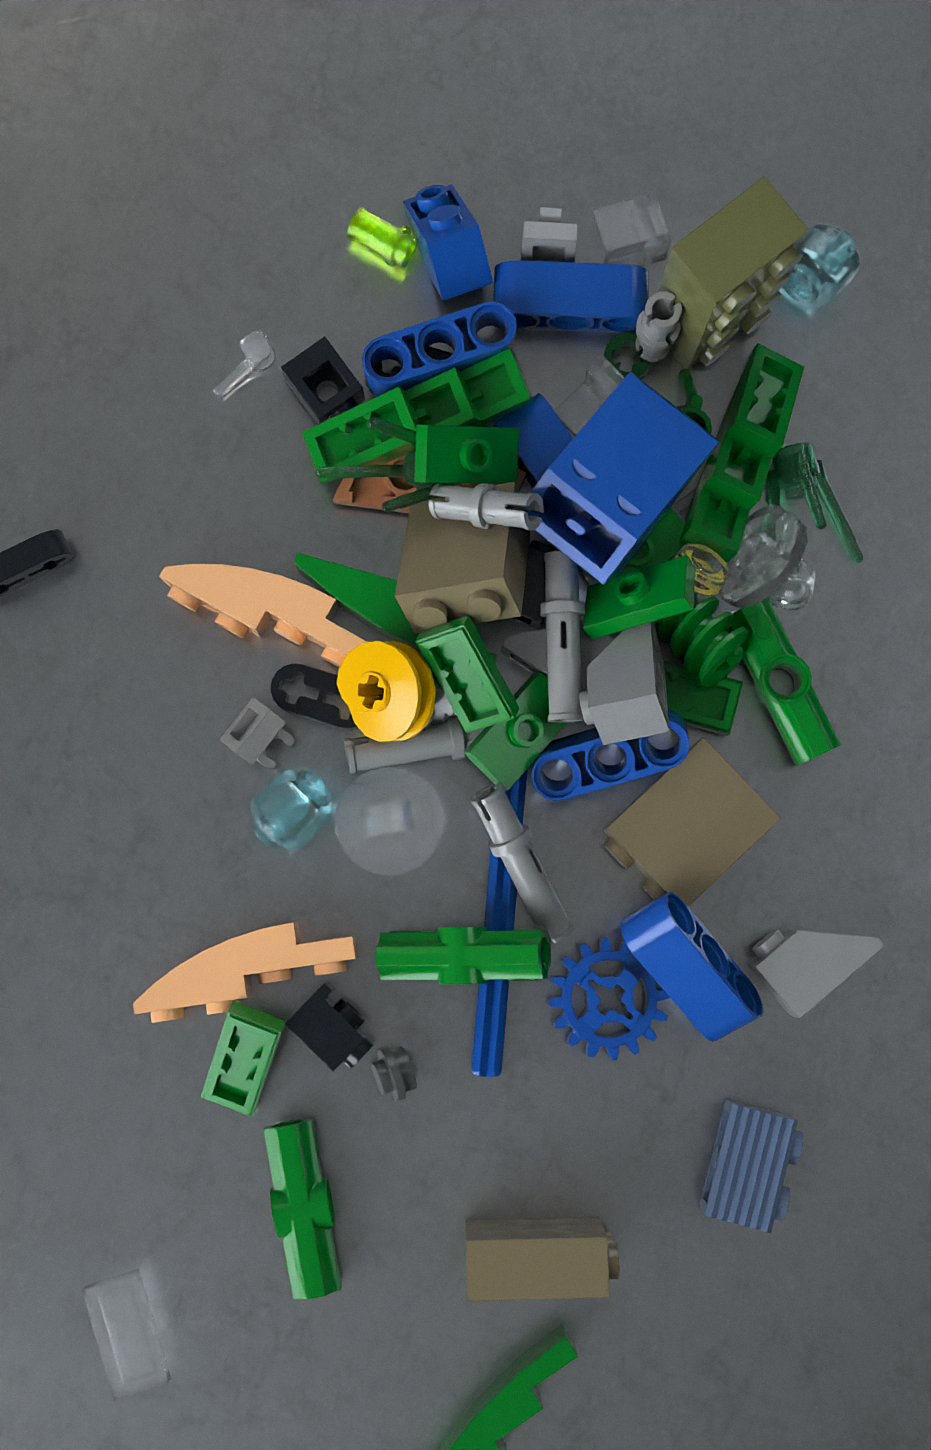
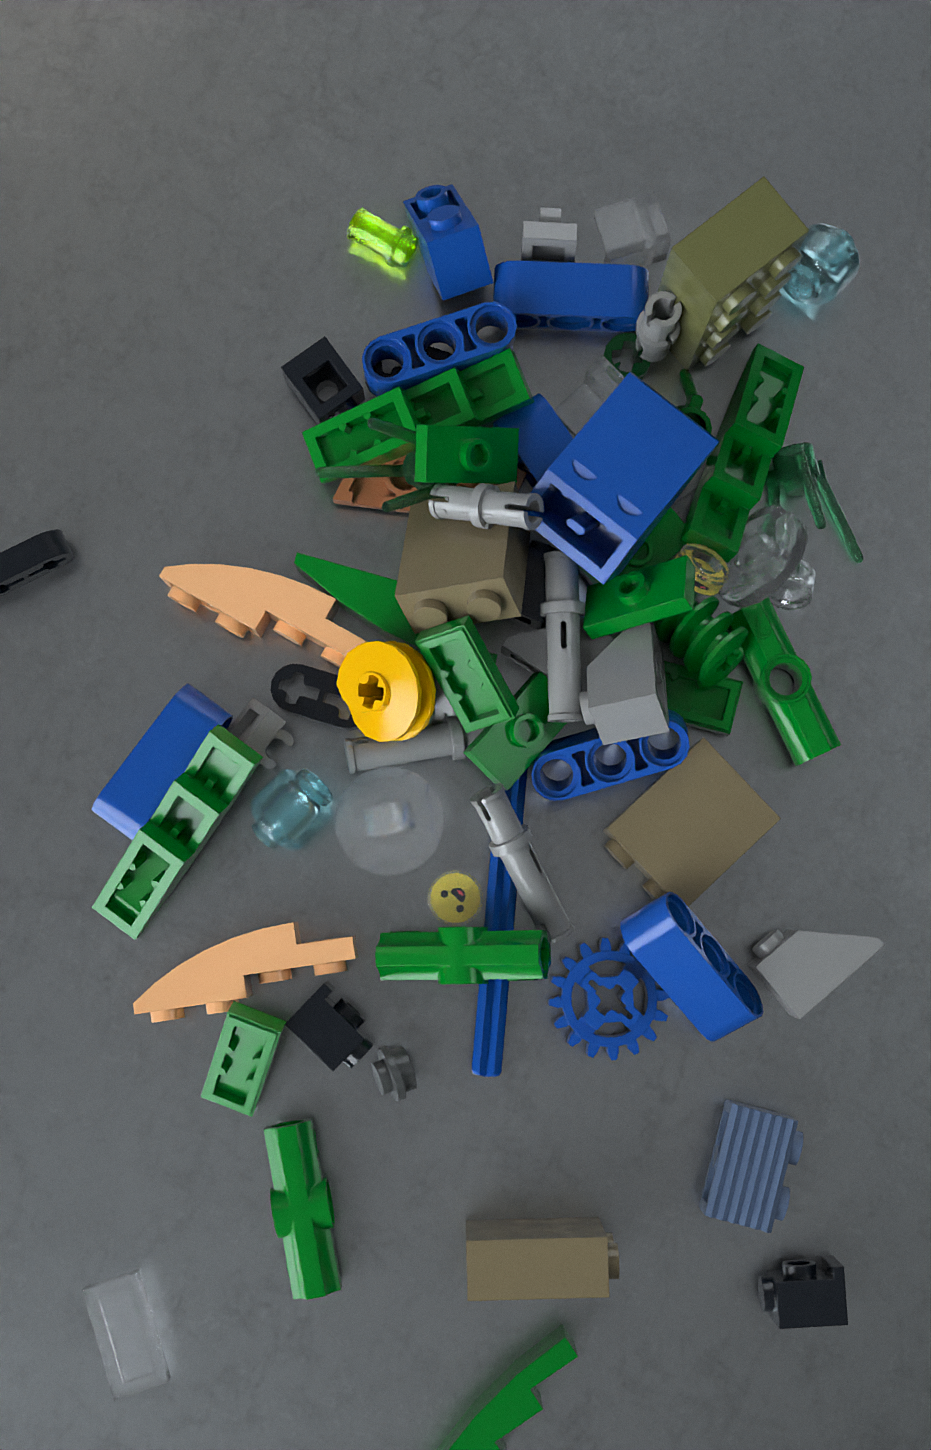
(158, 760): none -> blue beam
(177, 831): none -> green slope
(258, 355): clear hand -> none
(455, 897): none -> clear tile
(805, 1294): none -> black brick

